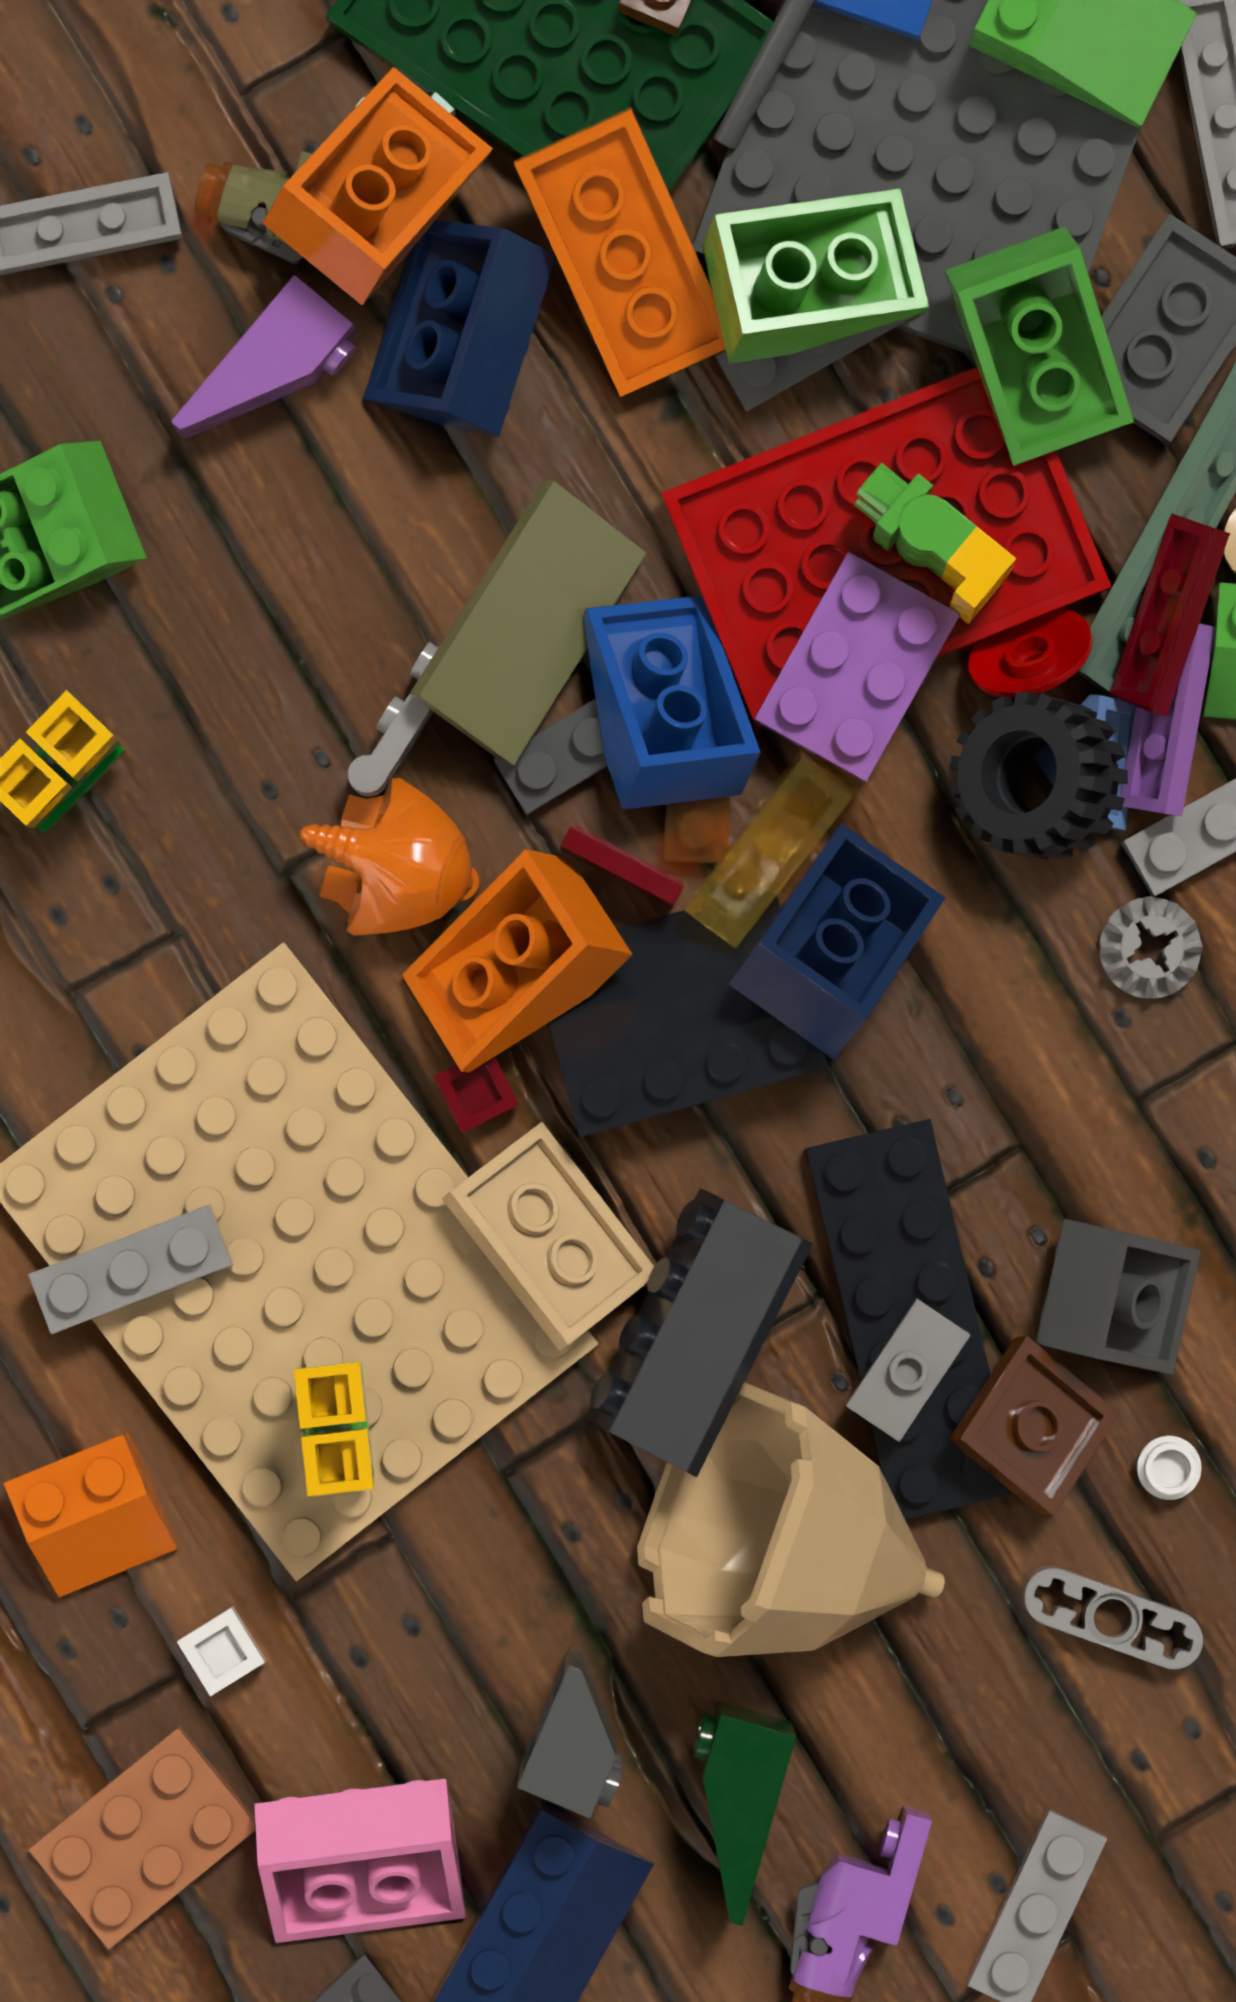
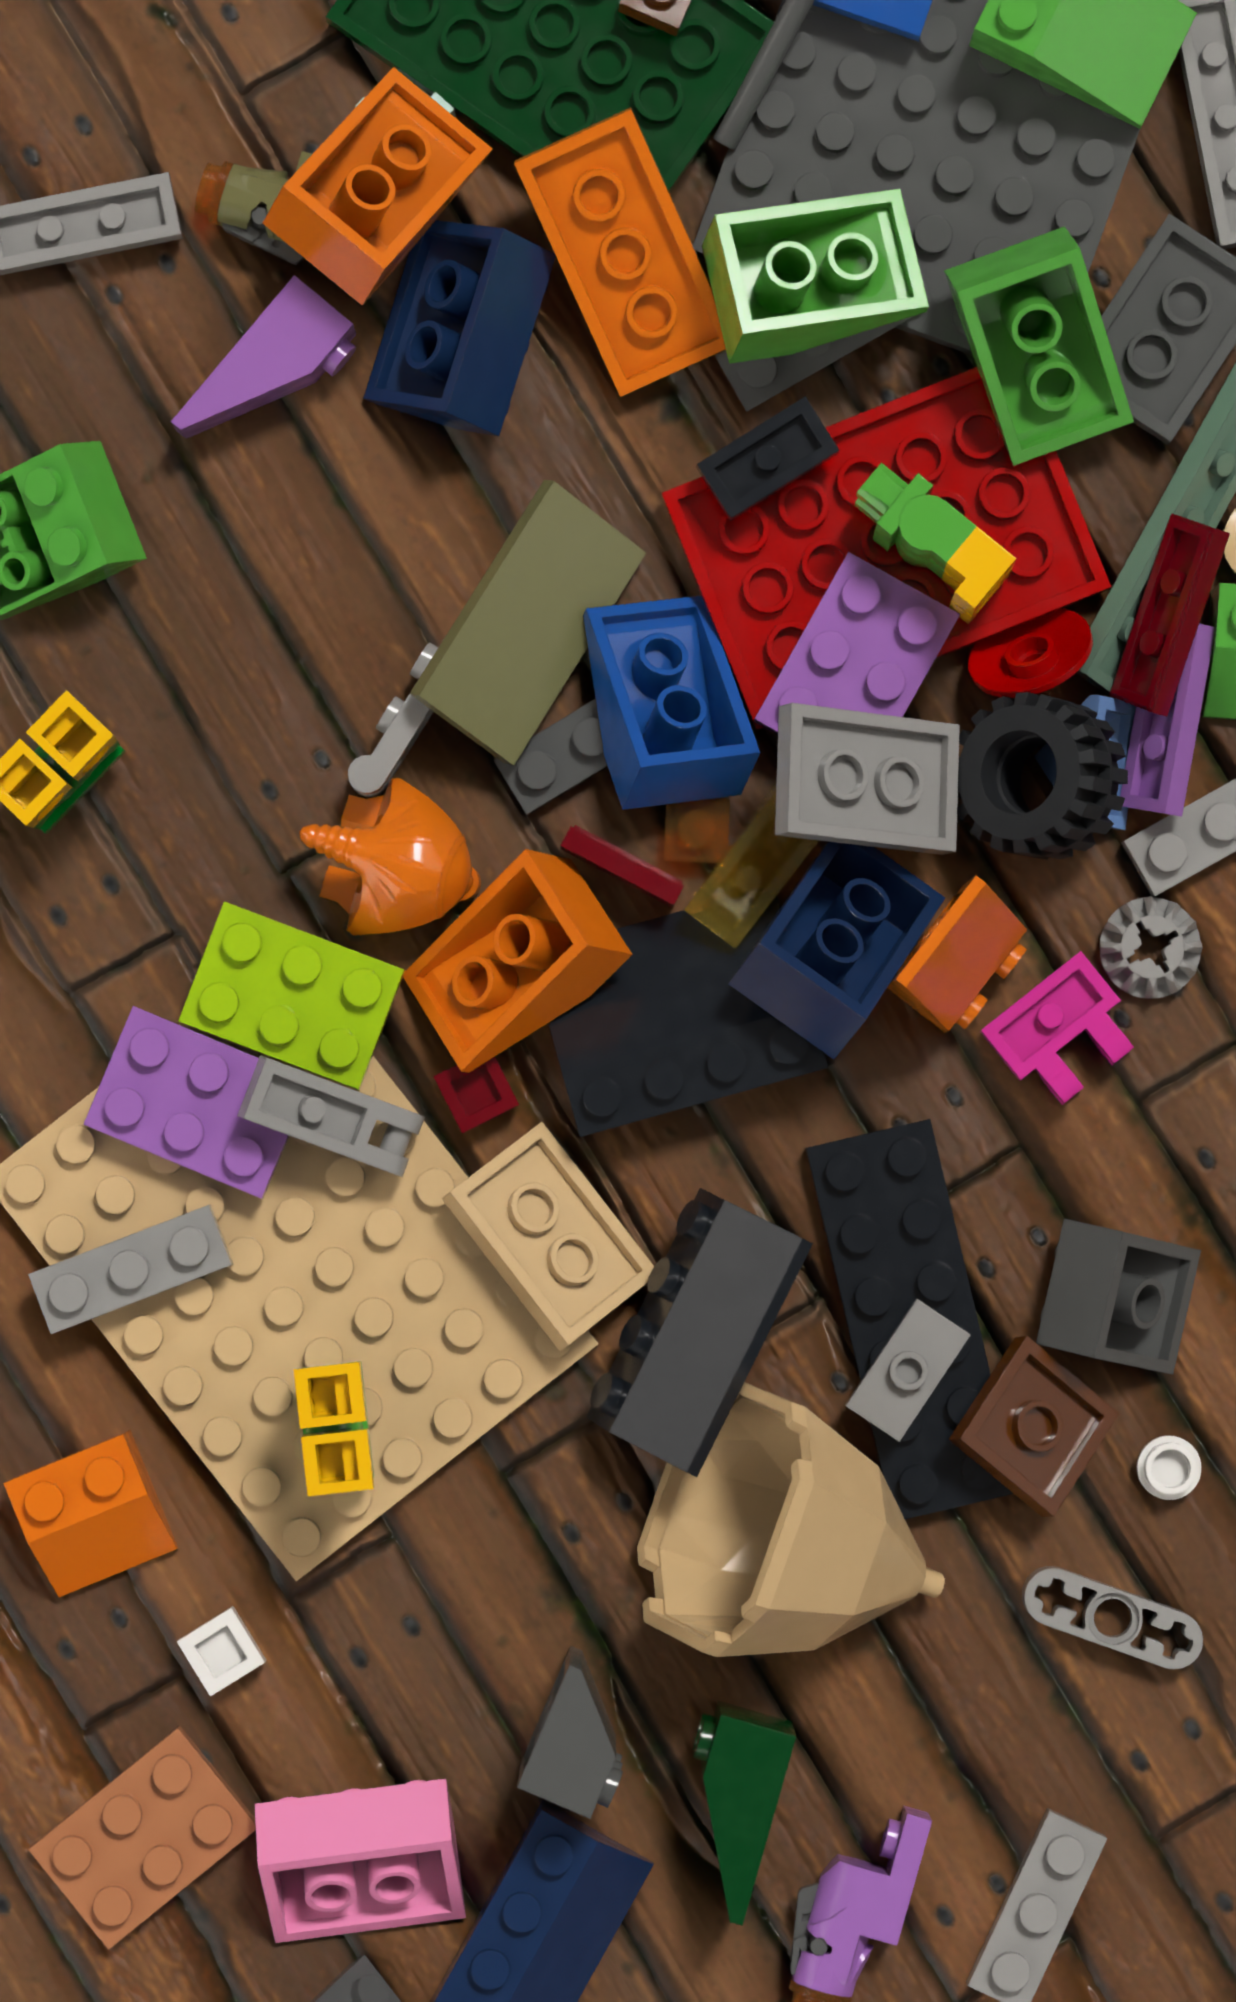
(182, 1102): none -> medium lavender plate
(291, 995): none -> lime plate
(328, 1115): none -> light grey plate
(767, 458): none -> black plate
(867, 779): none -> light grey plate
(959, 956): none -> orange slope
(1051, 1017): none -> dark pink plate

